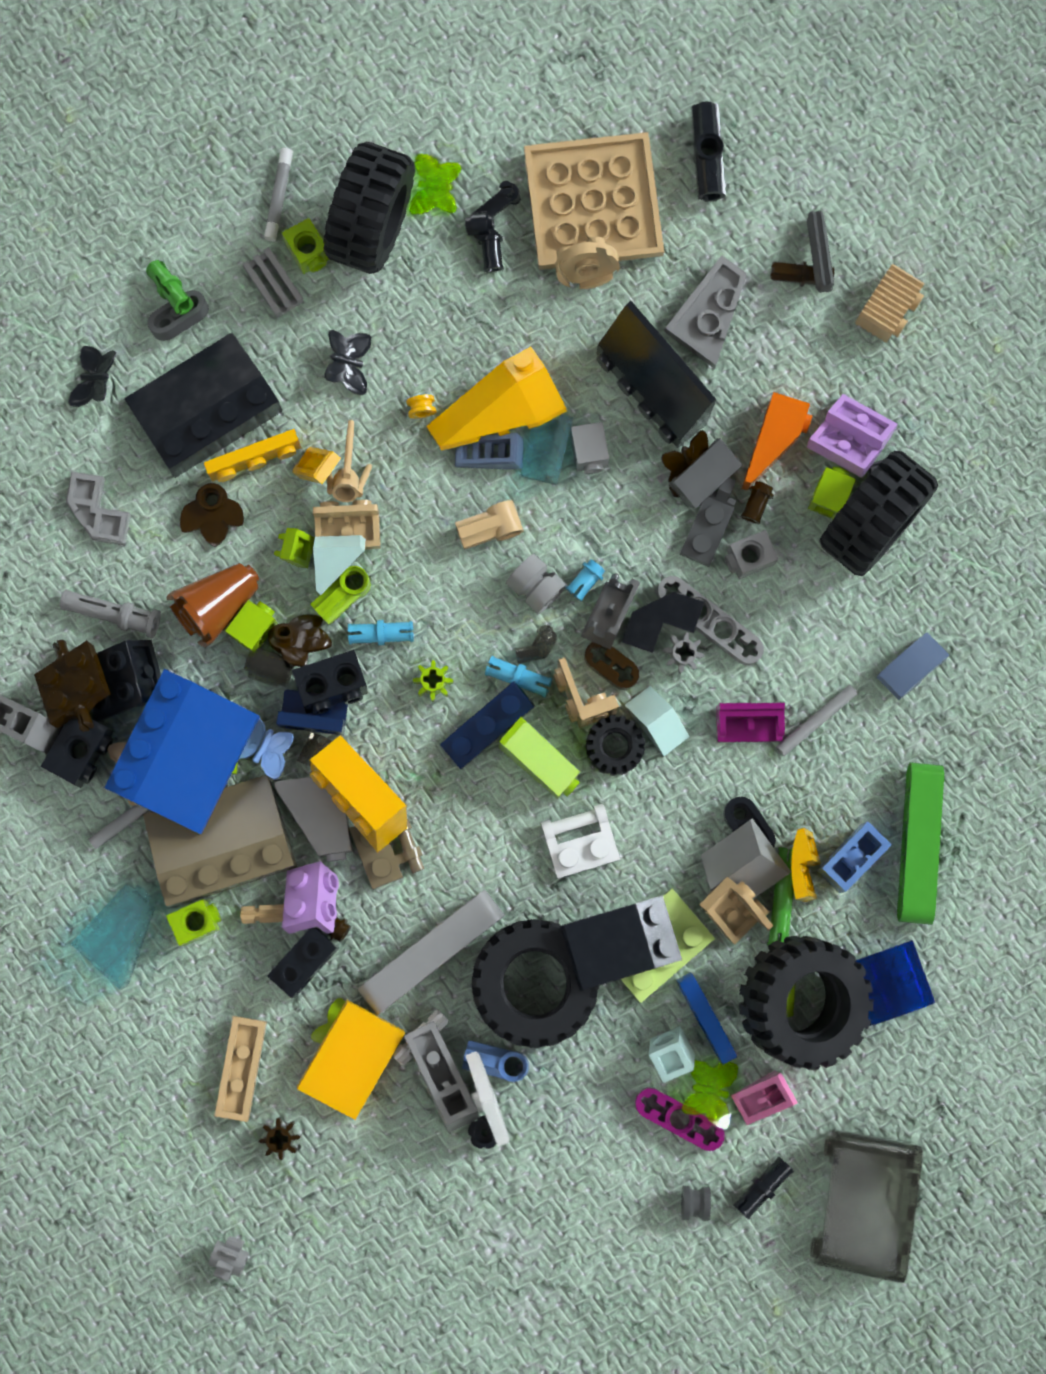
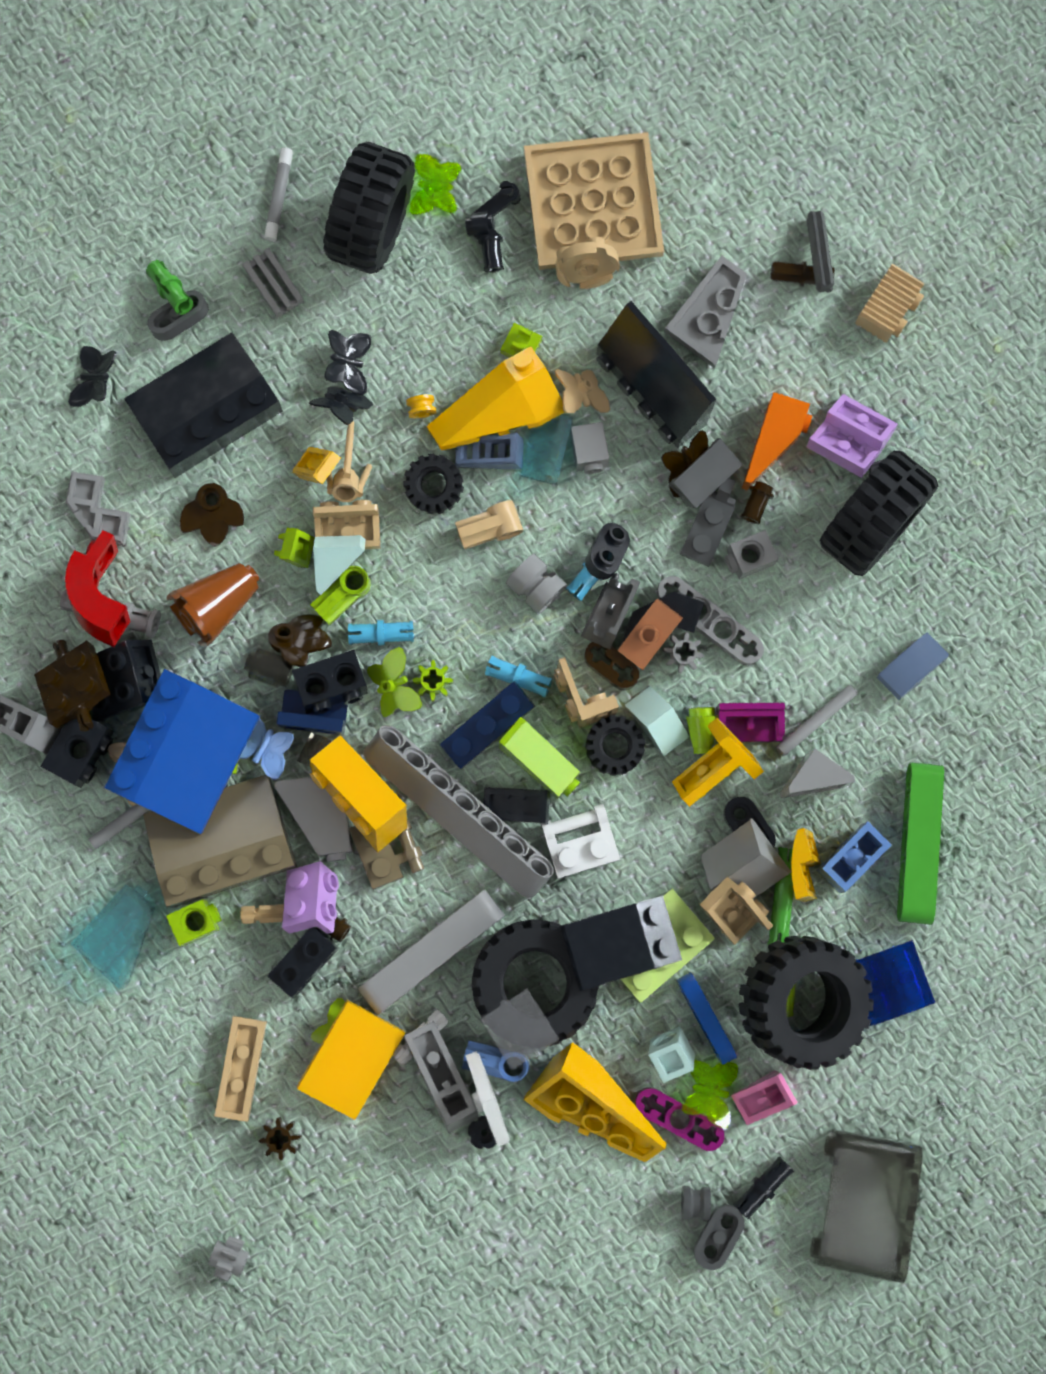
(95, 612): none -> red arch
(252, 625): lime brick -> none
(253, 456): yellow plate -> none
(303, 234): lime brick -> none
(342, 403): none -> black piece
(389, 684): none -> lime piece
(419, 470): none -> black tyre
(458, 811): none -> light grey beam
(518, 804): none -> black plate
(519, 339): none -> lime tile
(519, 1029): none -> clear piece
(540, 647): clear smoke arm -> none
(582, 389): none -> tan piece
(584, 1094): none -> yellow wedge
(608, 545): none -> black plate
(650, 634): none -> nougat plate
(700, 735): none -> lime cone
(708, 135): black piece -> none
(716, 765): none -> yellow bracket
(721, 1237): none -> dark grey plate
(815, 775): none -> light grey slope
(831, 492): lime brick -> none

